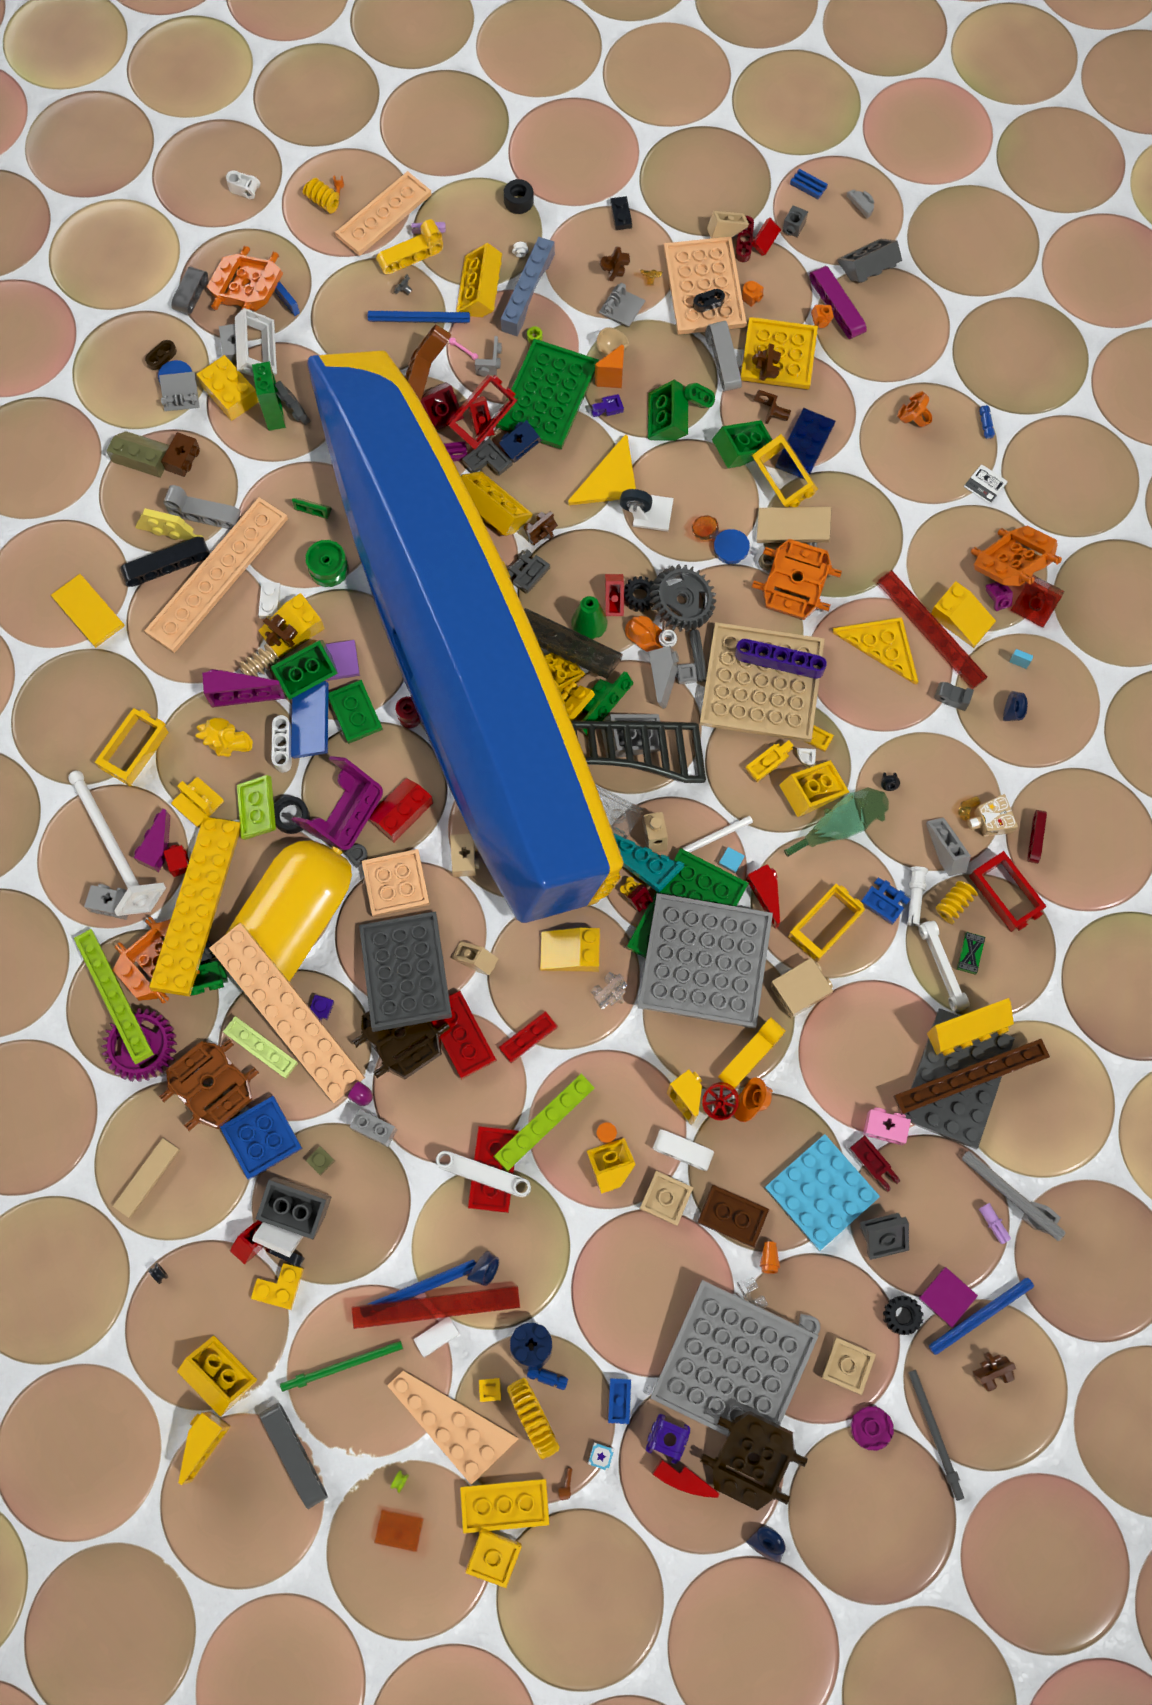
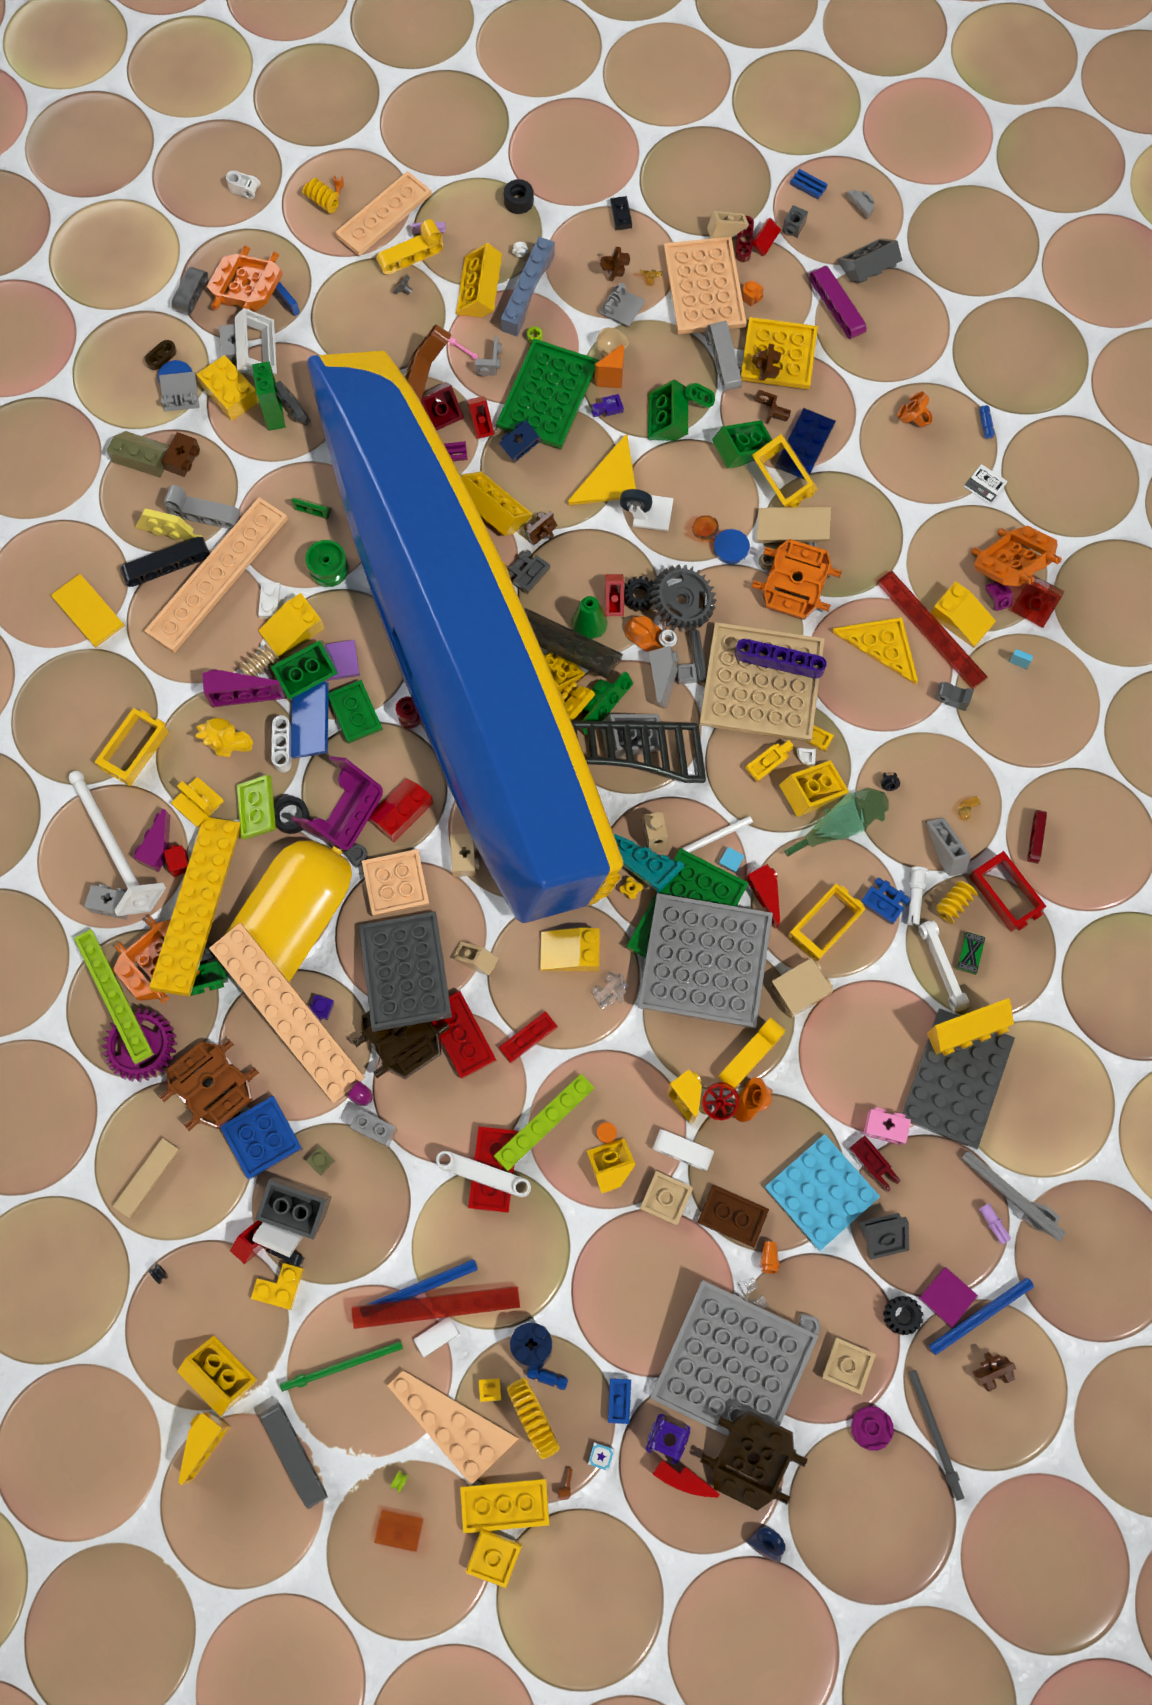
(260, 1047): yellowish green plate -> none
(275, 625): reddish brown hips -> none
(416, 316): blue axle -> none
(485, 1269): dark blue piece -> none
(486, 454): dark grey plate -> none
(493, 422): red window -> none
(620, 812): clear tile -> none
(640, 898): dark red tile -> none
(709, 300): black beam -> none
(822, 315): orange plate -> none
(971, 1076): reddish brown plate -> none
(994, 818): tan torso -> none
(1015, 707): dark blue piece -> none

